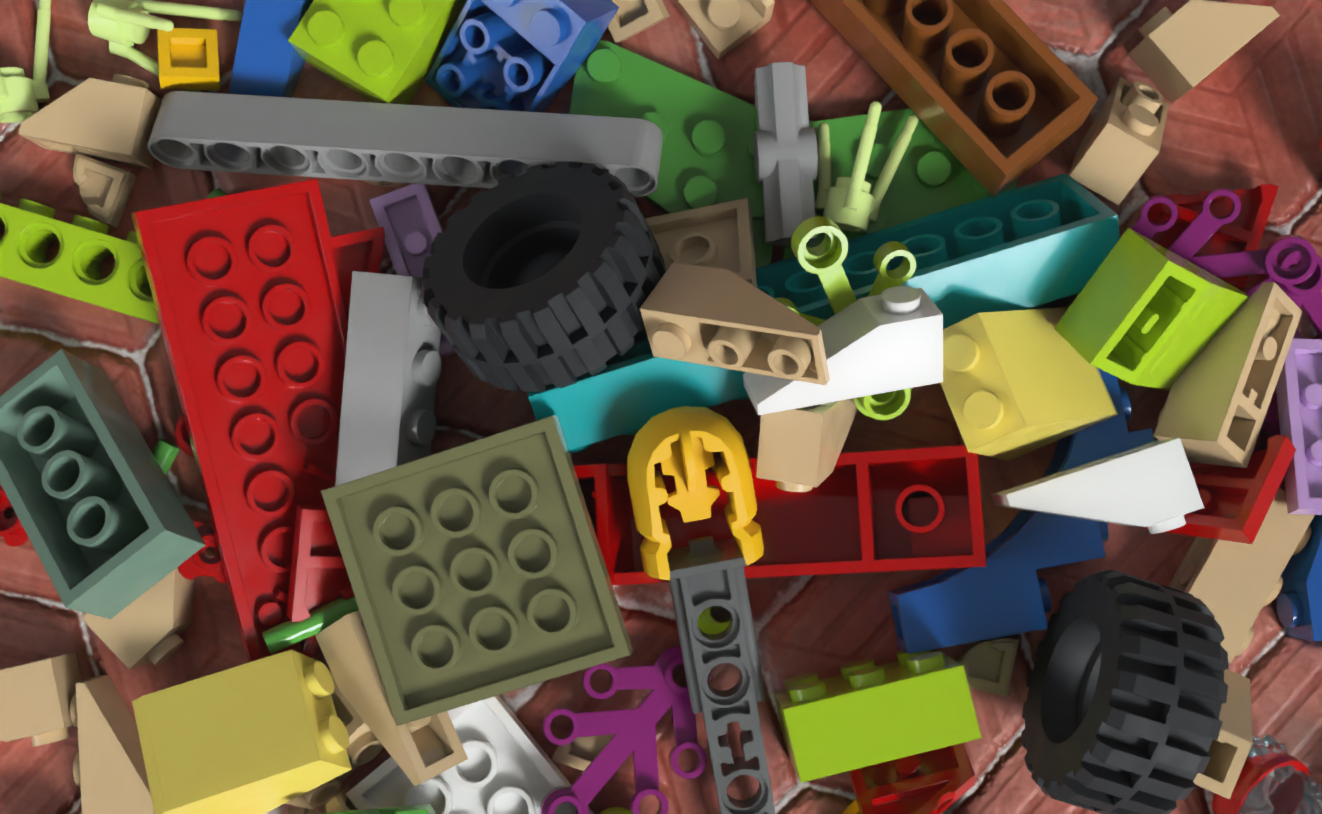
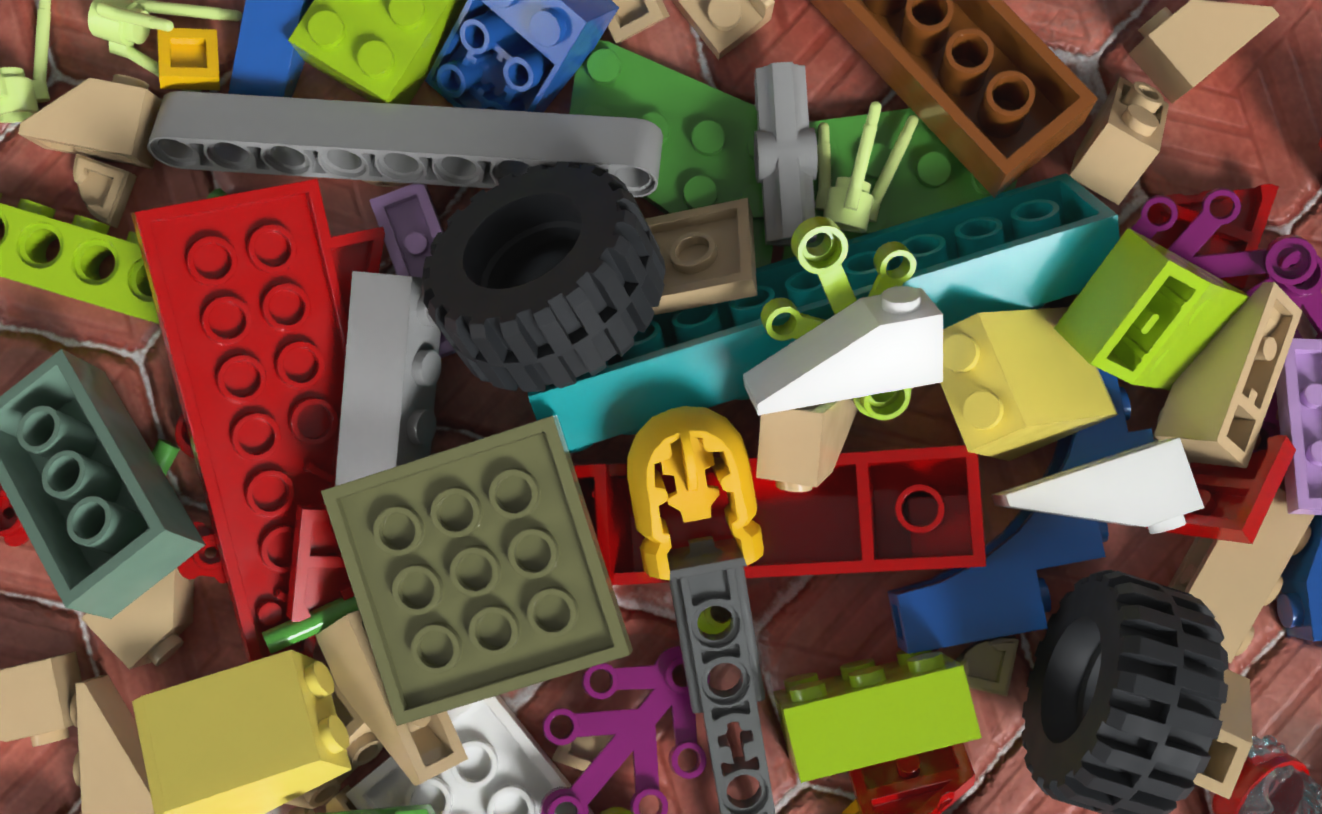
(730, 324): tan slope -> none

